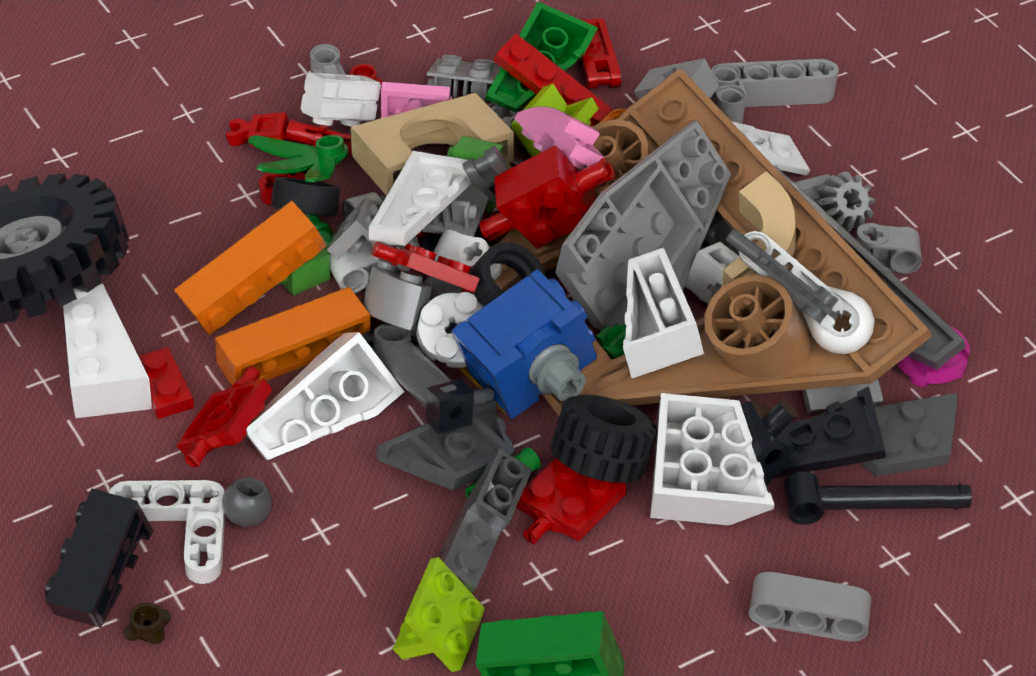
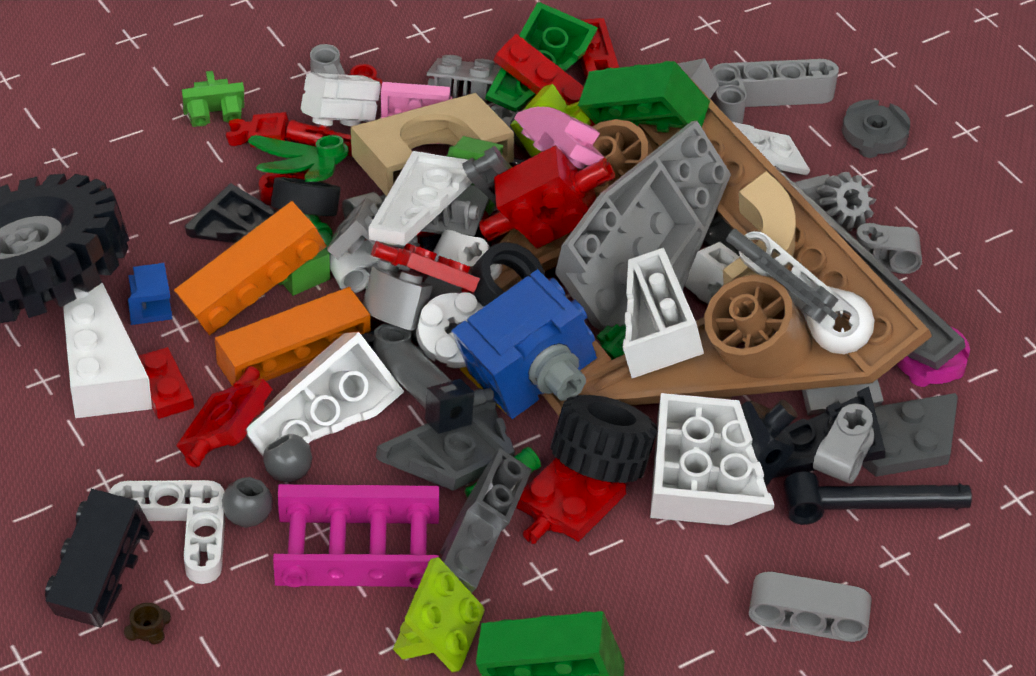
(149, 294): none -> blue window
(213, 96): none -> bright green hips
(229, 216): none -> black wing
(288, 458): none -> dark grey piece
(355, 505): none -> dark pink fence
(644, 95): none -> green wedge
(846, 444): none -> light grey piece
(888, 132): none -> dark grey plate

